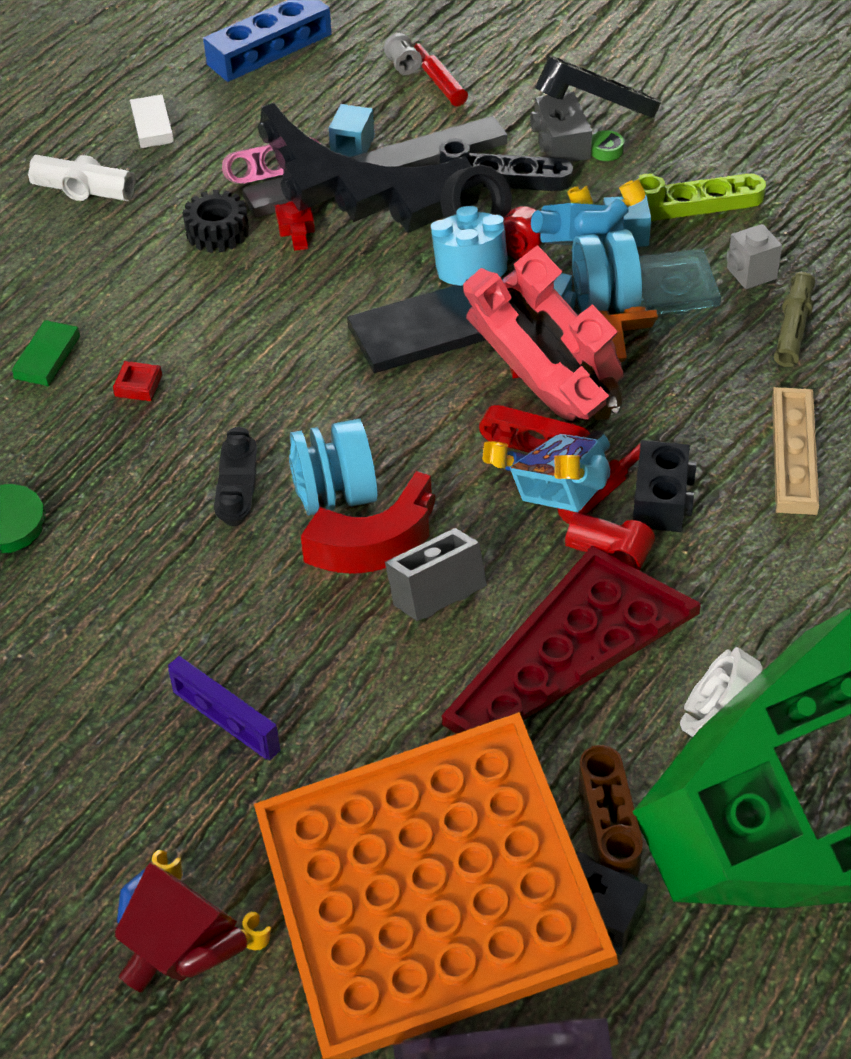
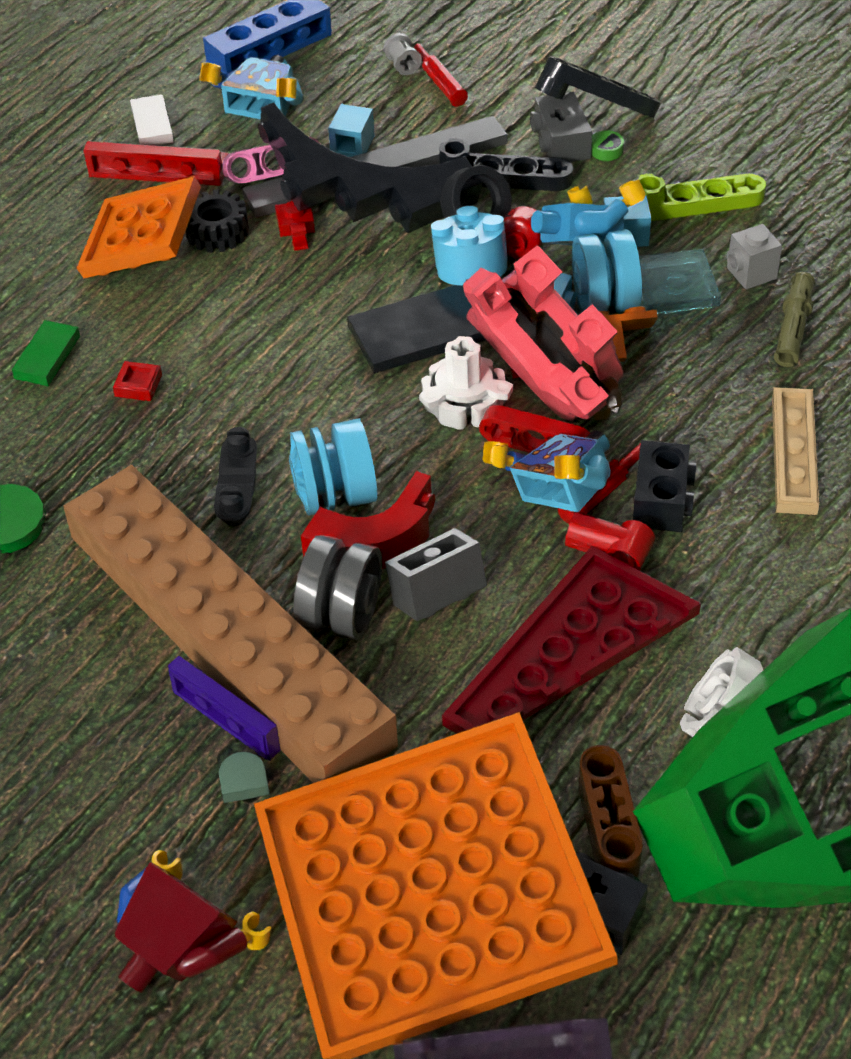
(82, 177): white piece -> none
(139, 228): none -> orange plate
(153, 162): none -> red fence
(231, 626): none -> medium nougat brick
(242, 777): none -> sand green tile
(255, 85): none -> torso
(338, 587): none -> dark grey wheel
(467, 381): none -> white piece

